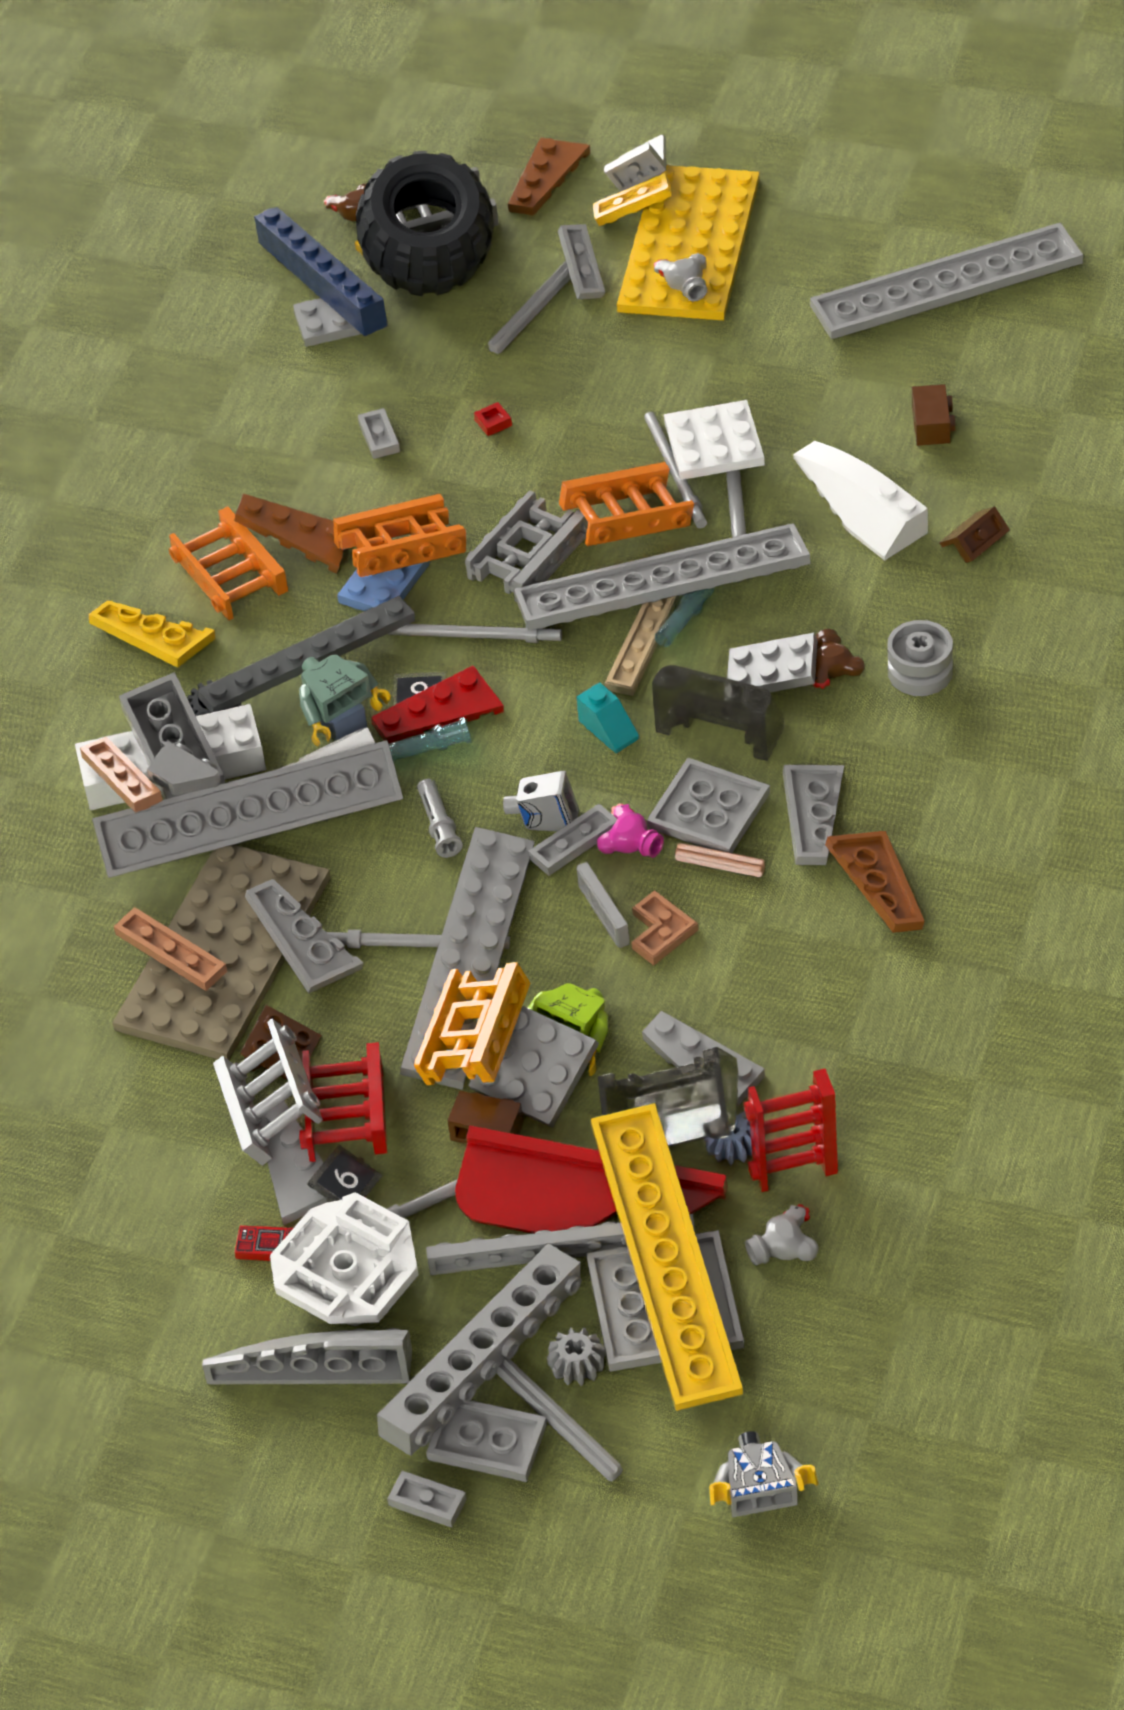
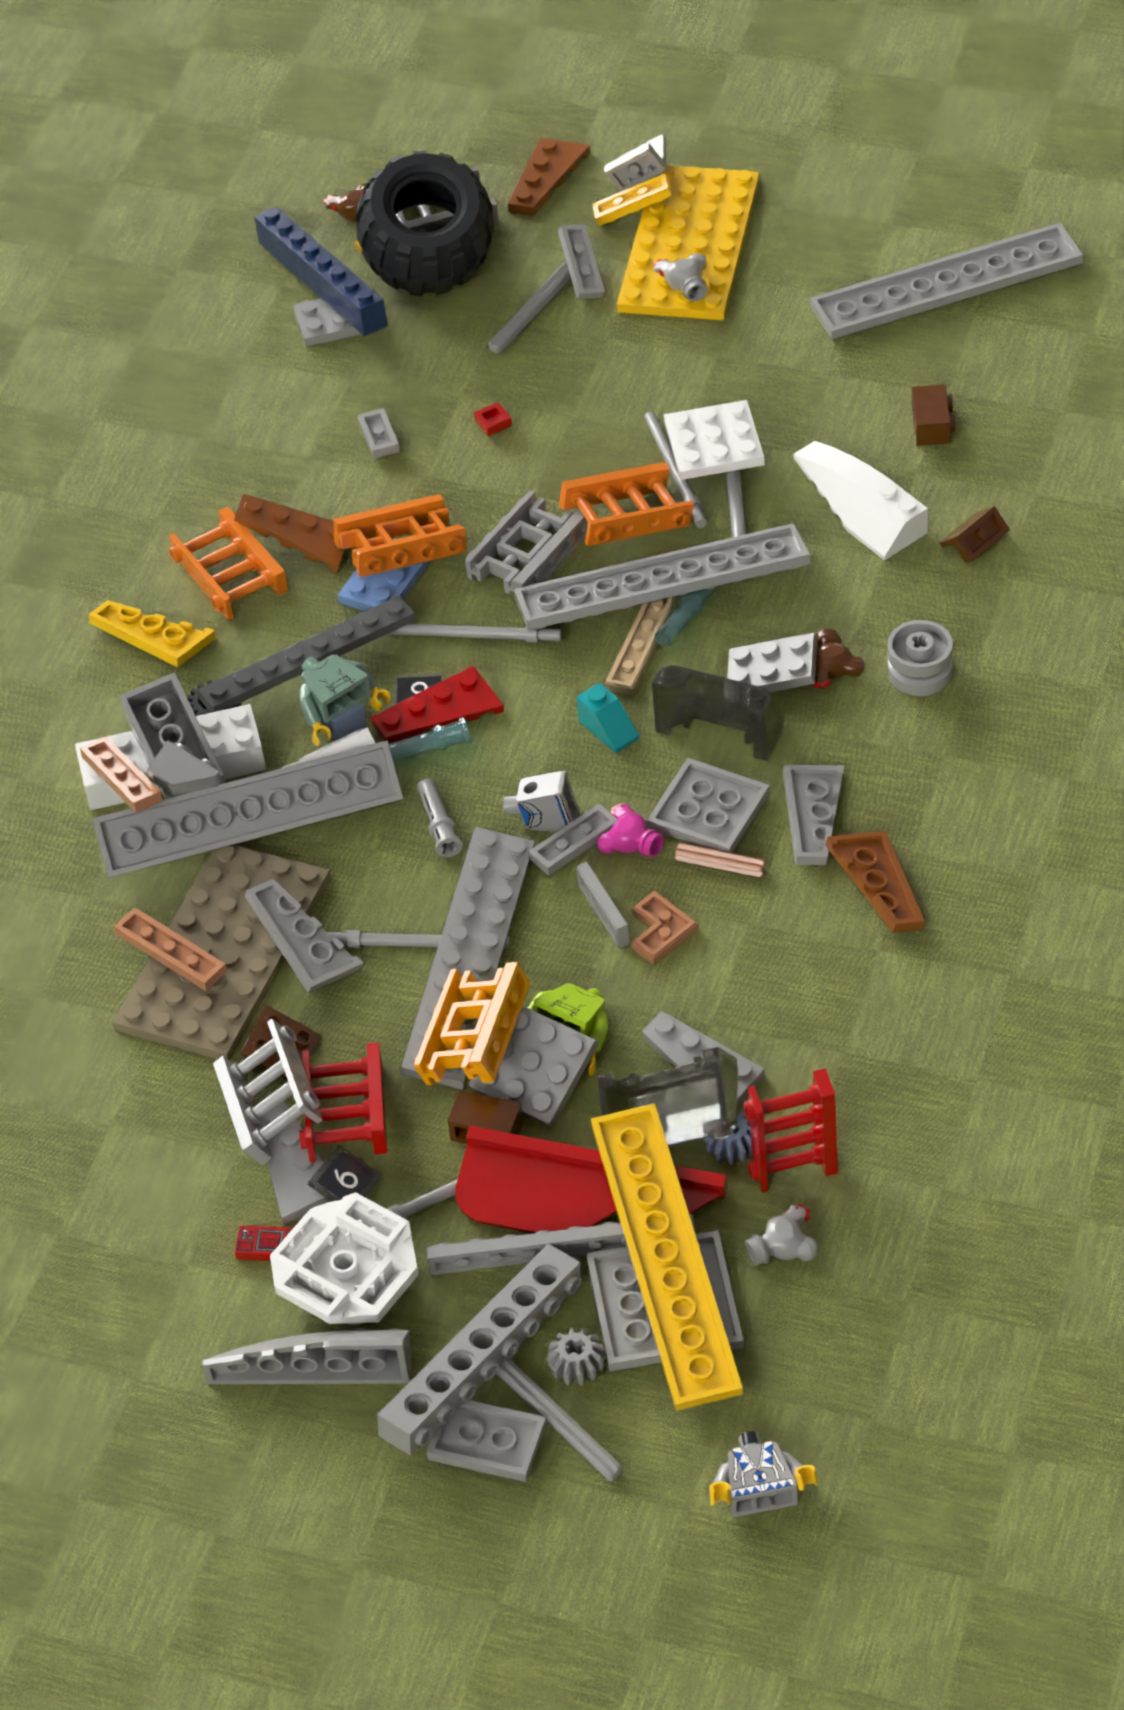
(427, 1499): light grey plate -> none

